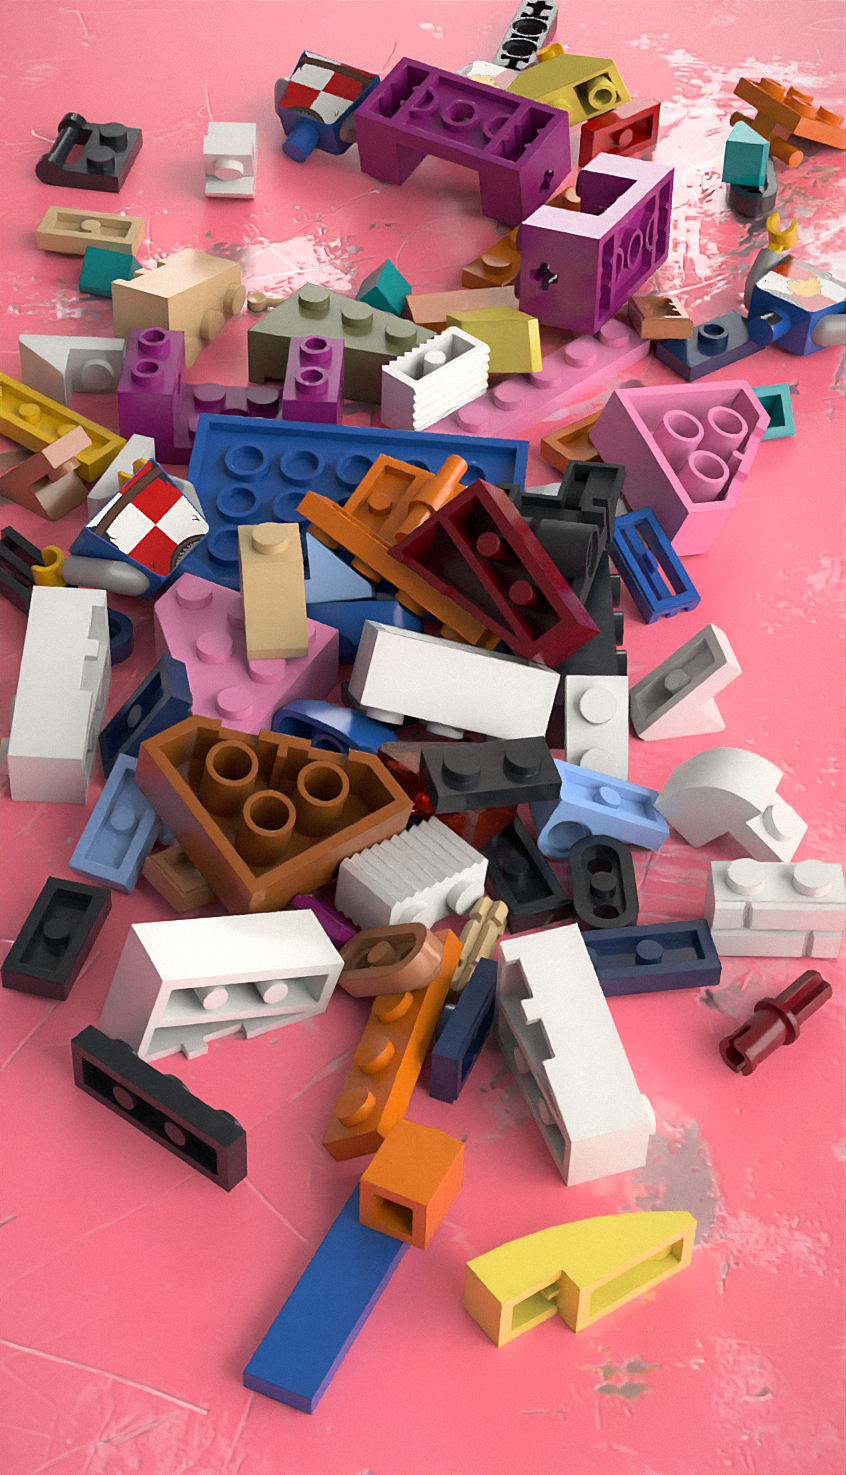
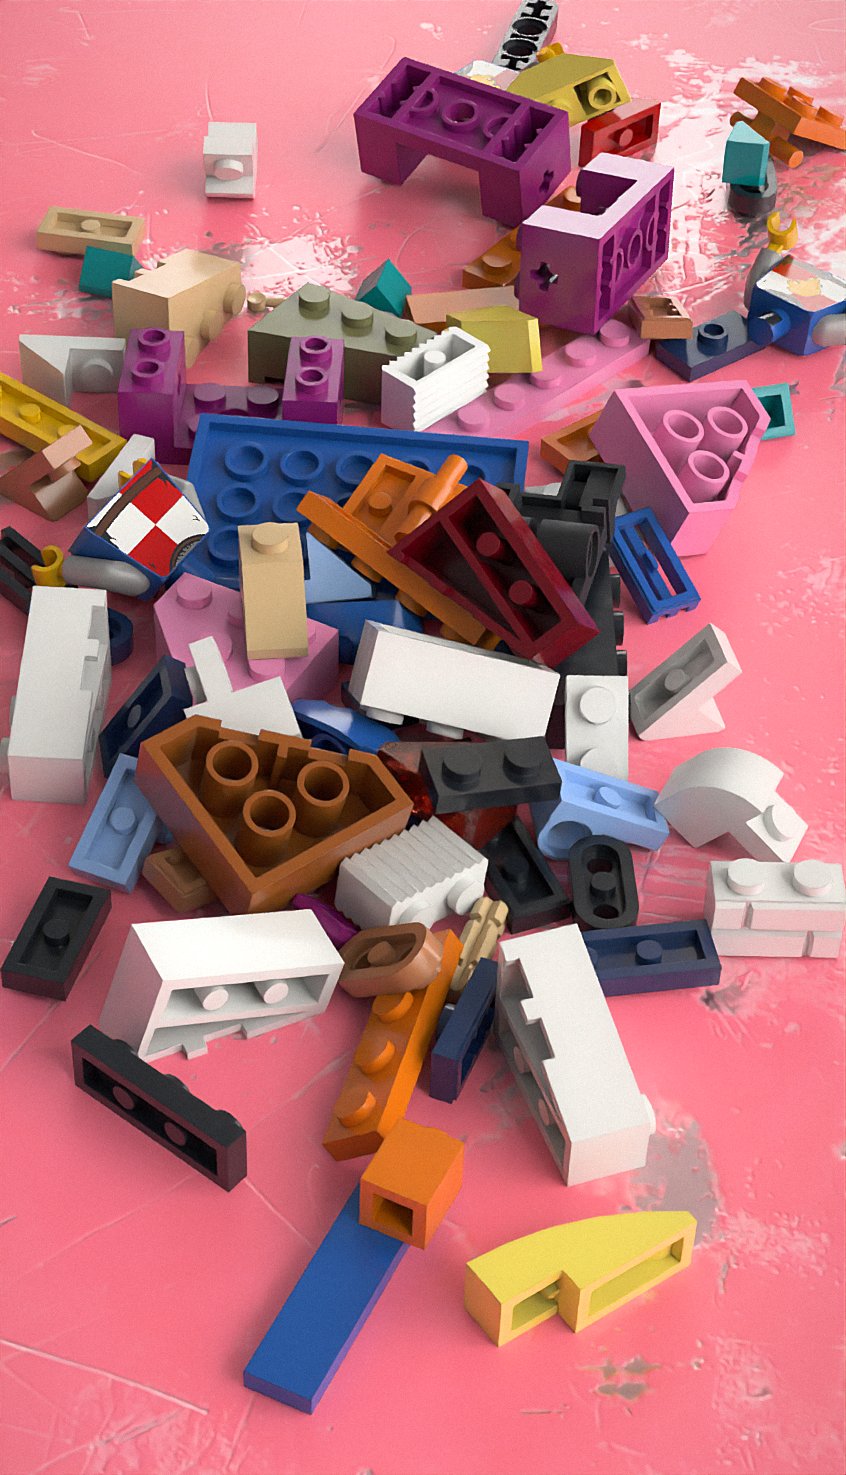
(103, 162): black plate -> none
(245, 710): none -> white brick
(319, 105): torso -> none
(774, 1023): dark red axle -> none

